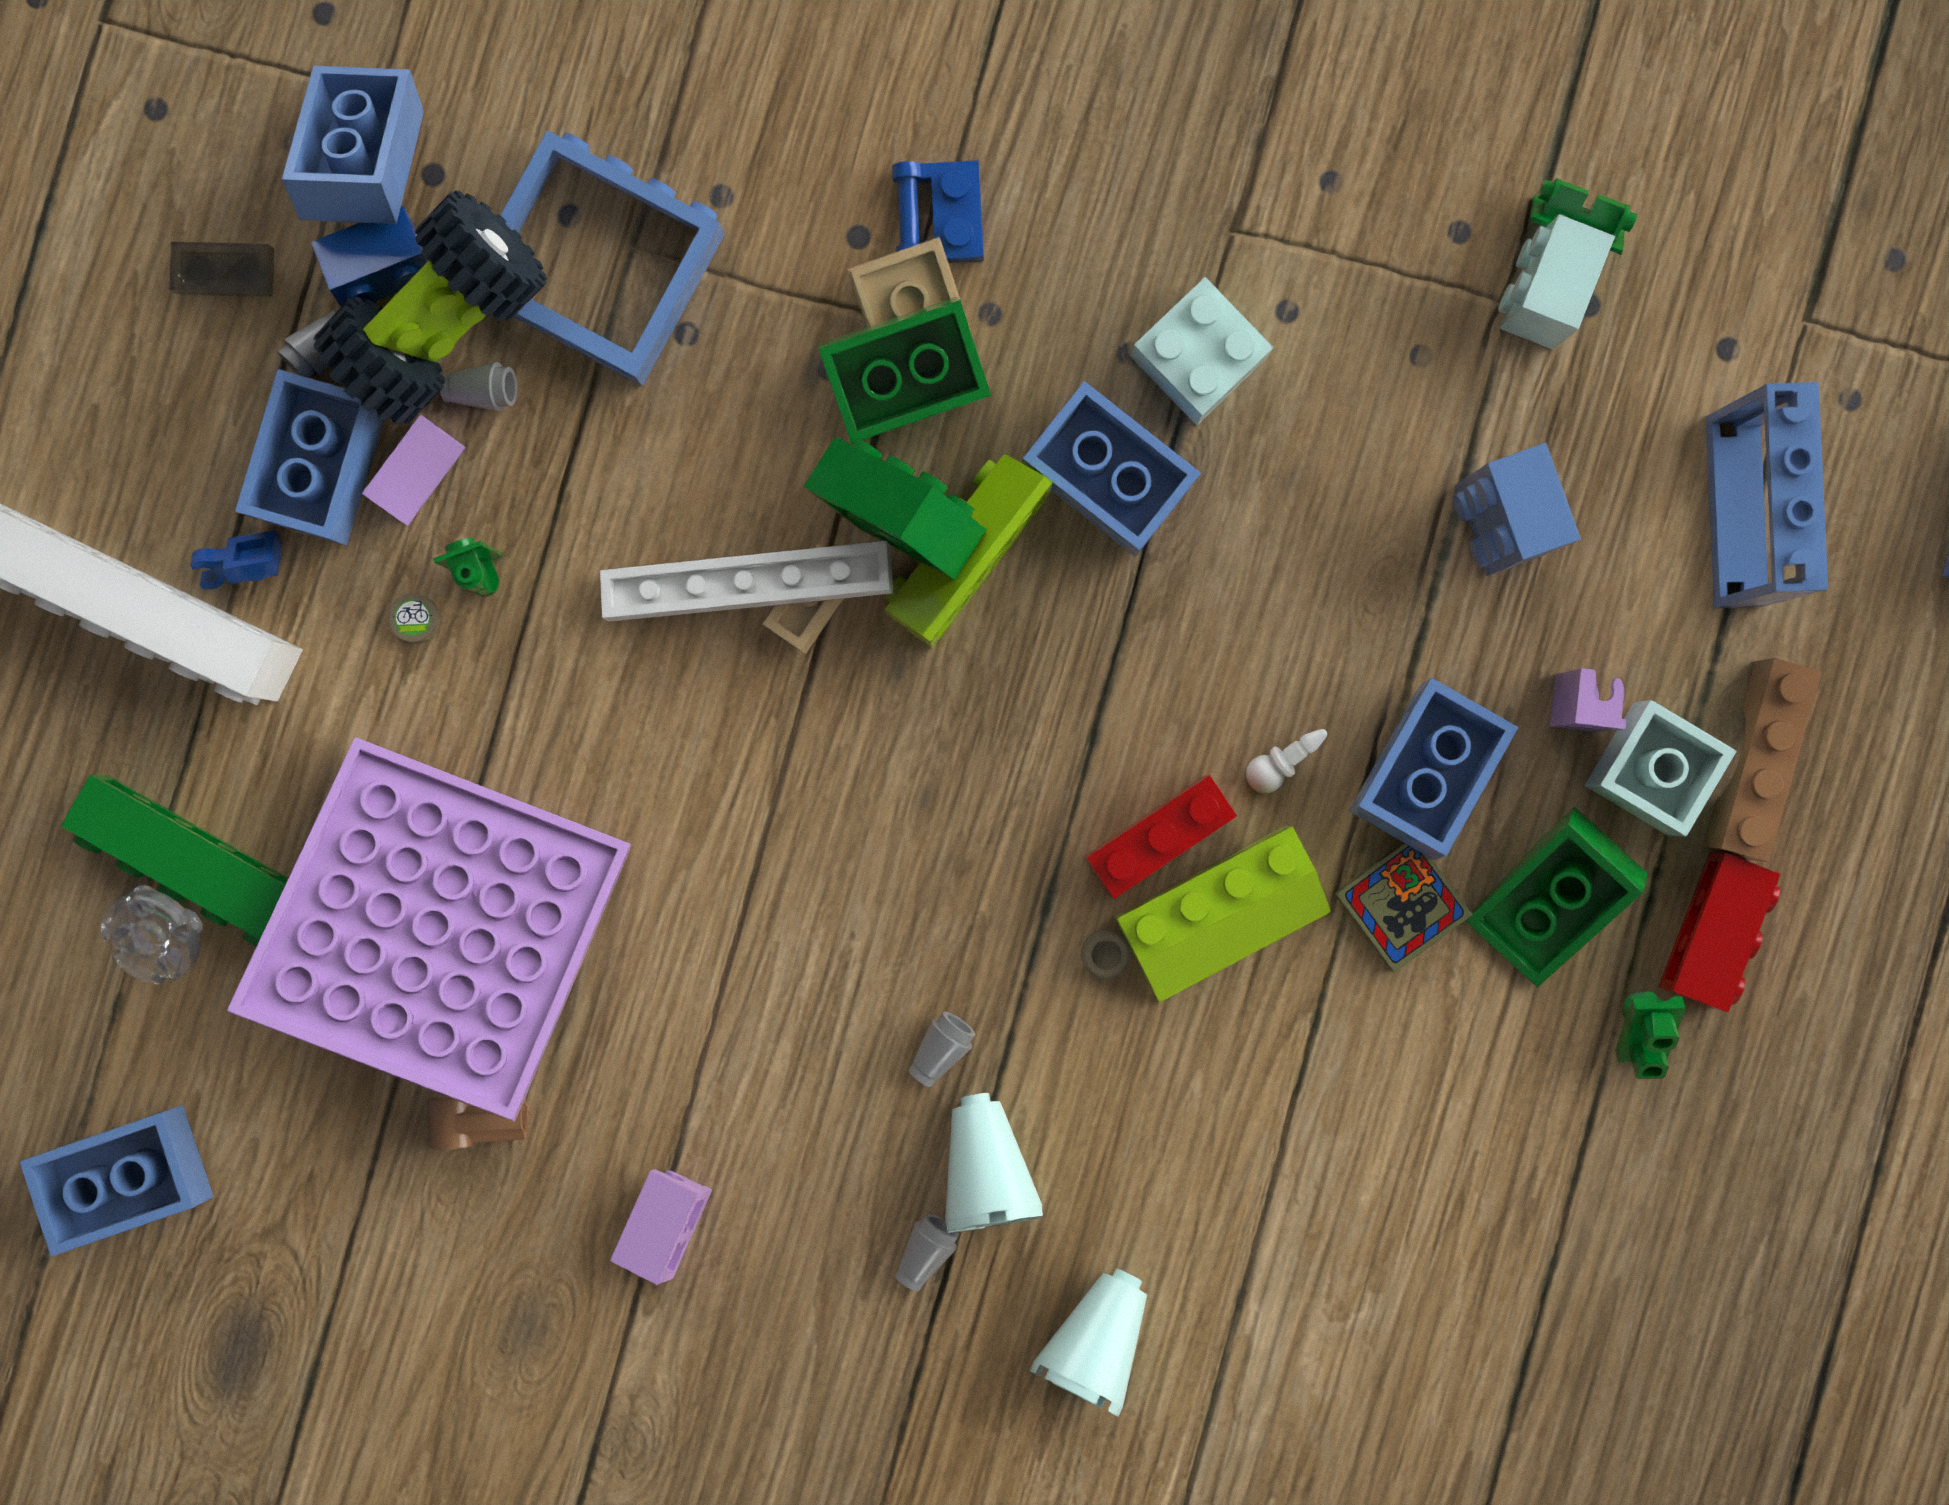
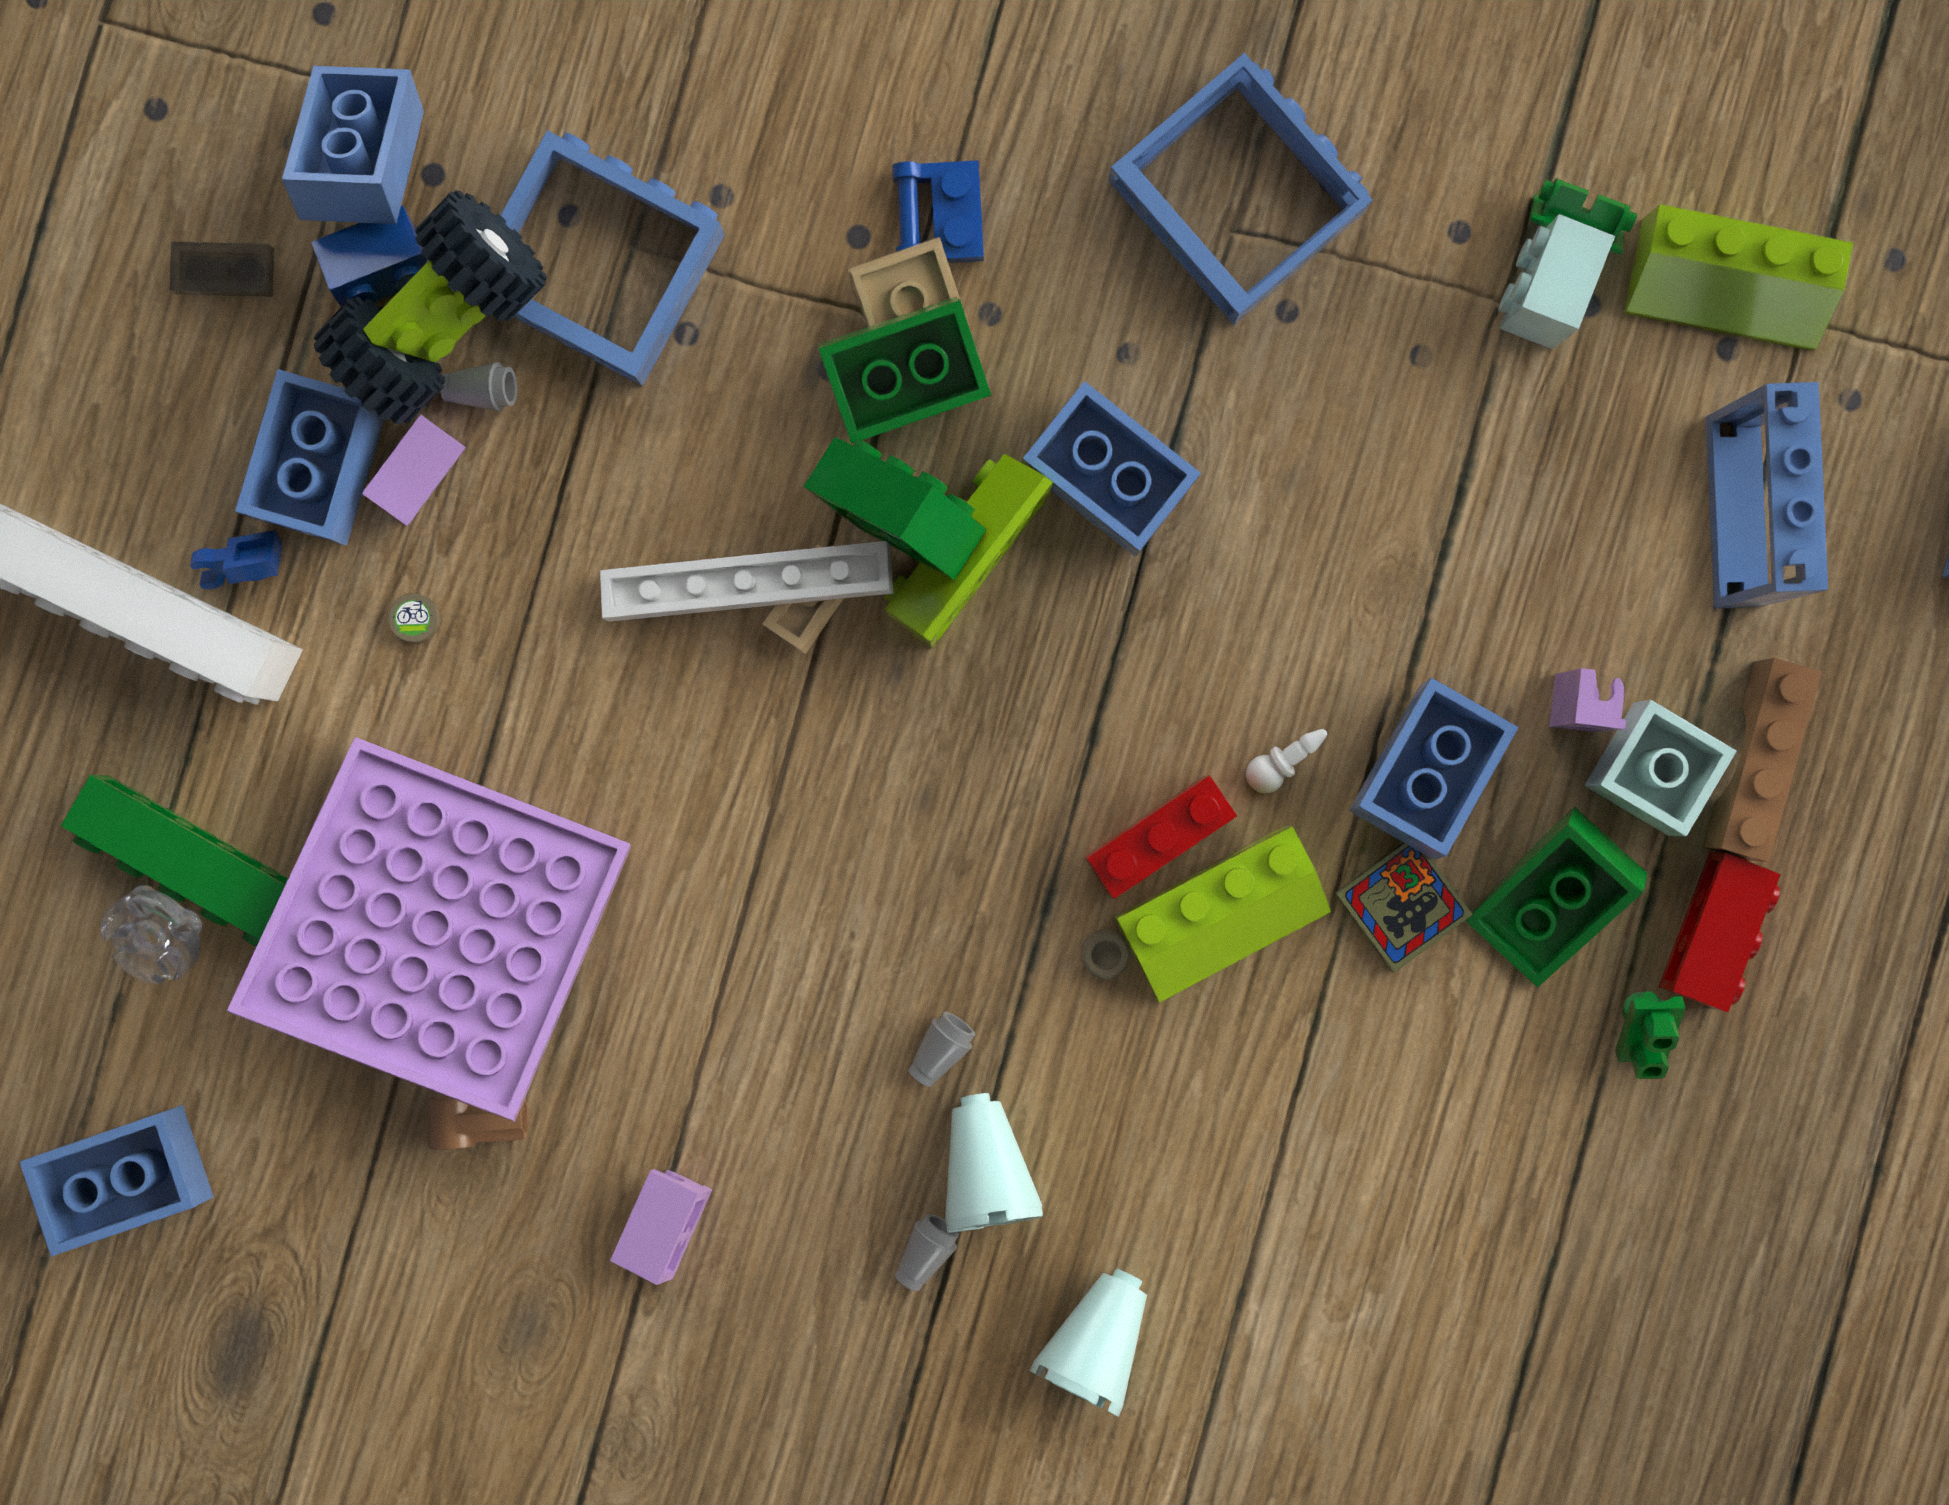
(300, 350): light grey cone -> none
(472, 565): green hinge -> none
(1201, 351): light aqua brick -> none
(1288, 122): none -> medium blue window
(1515, 510): medium blue brick -> none
(1737, 277): none -> lime slope

